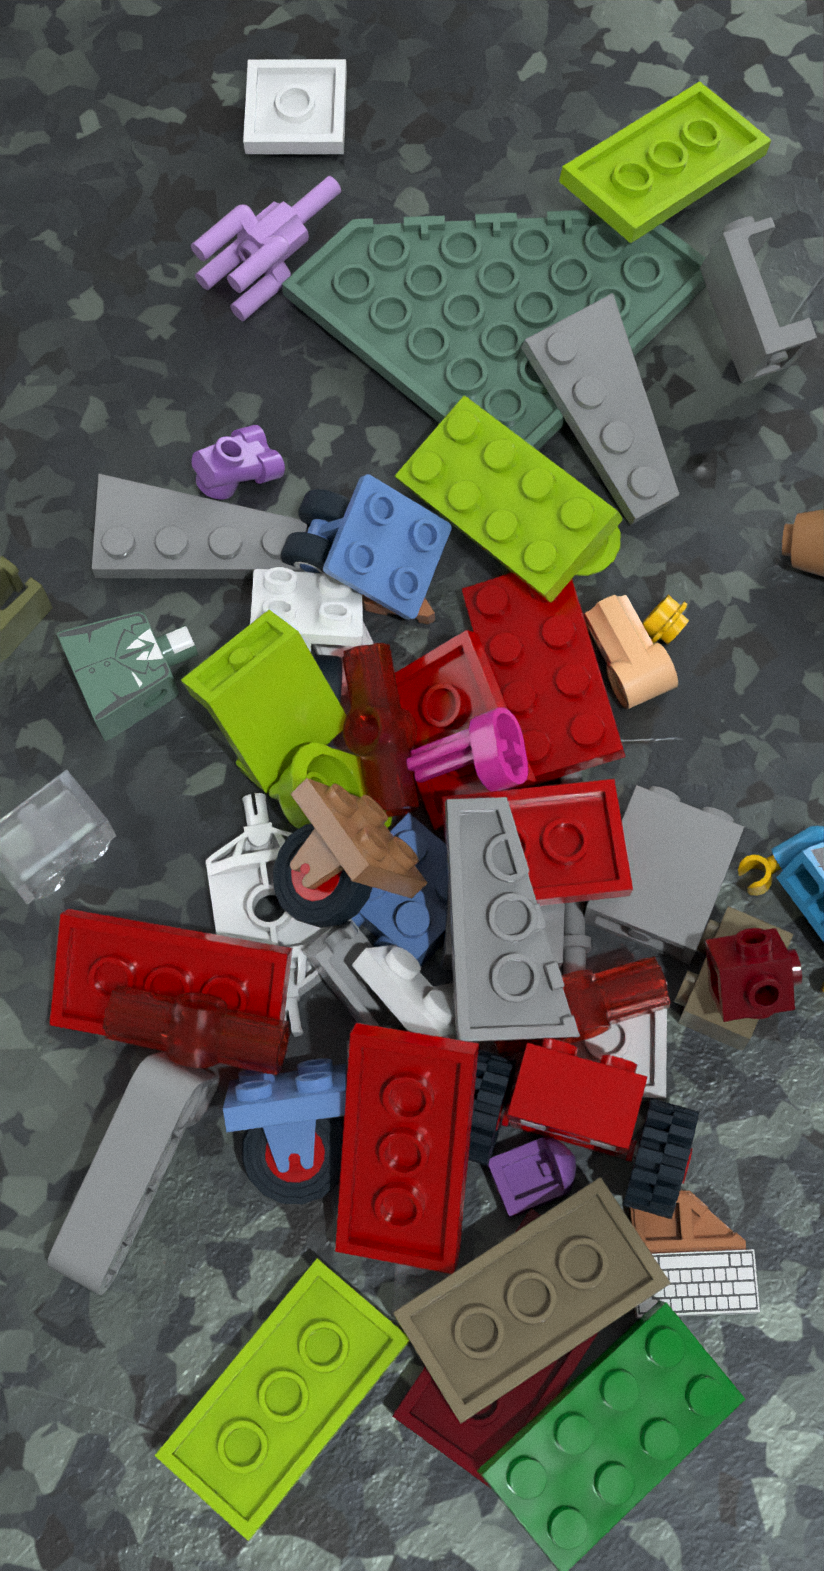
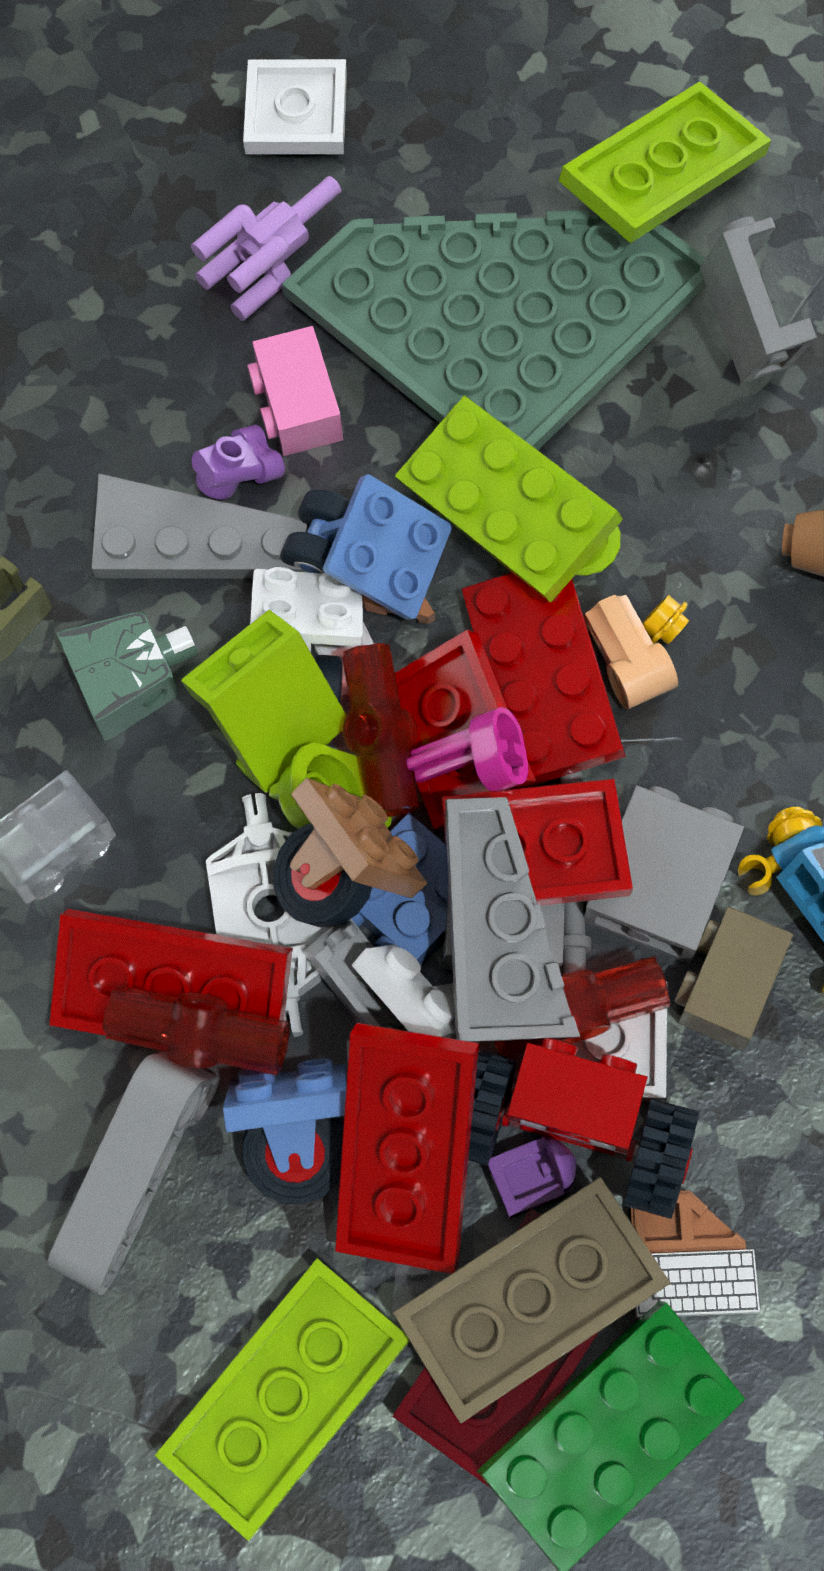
(297, 391): none -> bright pink brick
(602, 398): light grey wing -> none
(752, 974): dark red brick -> none
(789, 823): none -> yellow plate

